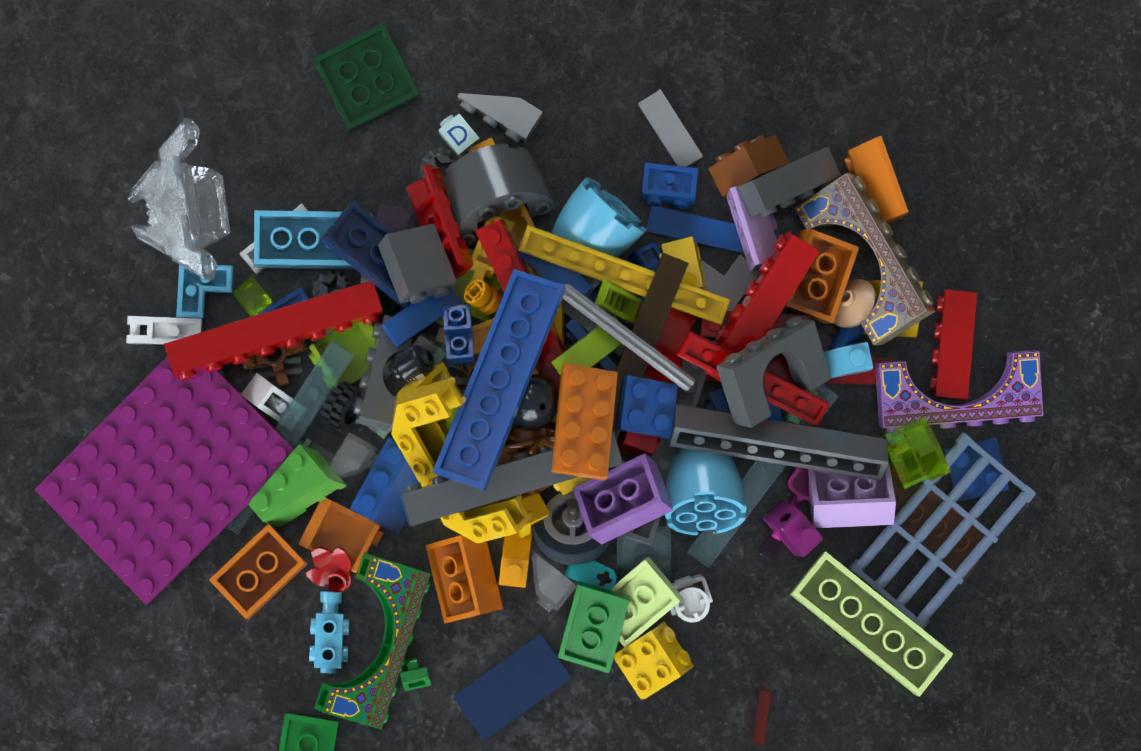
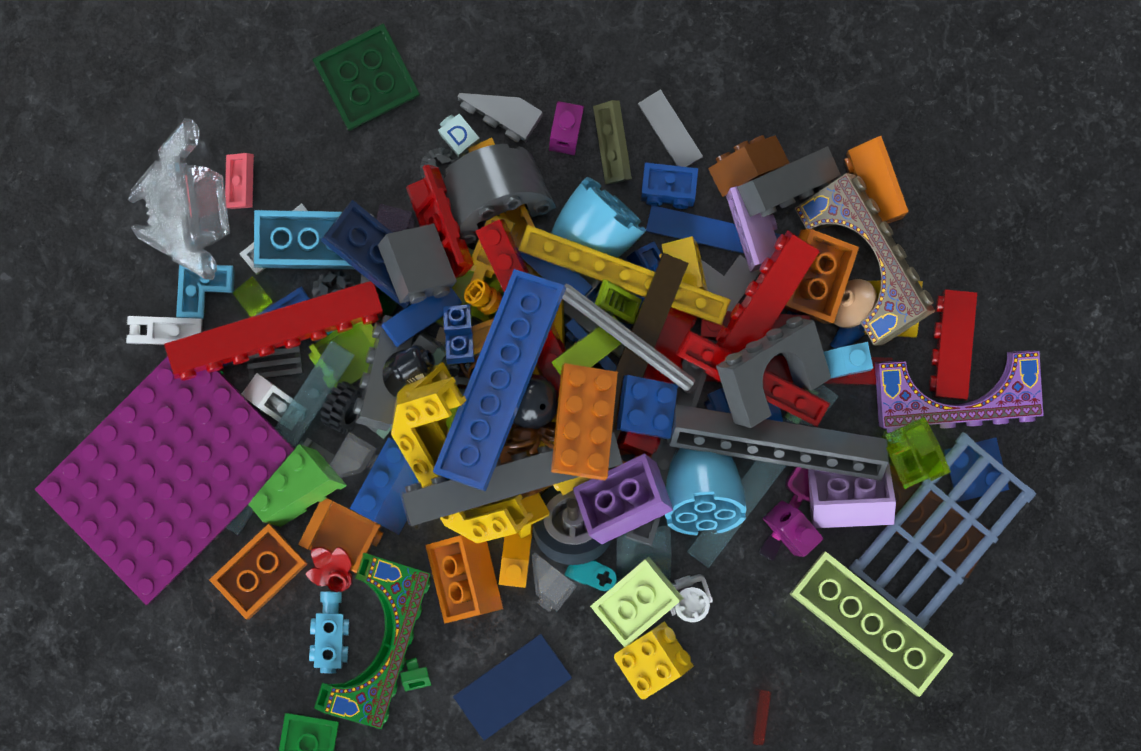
(239, 180): none -> coral plate
(278, 368): reddish brown pin -> none
(566, 128): none -> magenta torso
(594, 627): green plate -> none
(612, 142): none -> olive plate

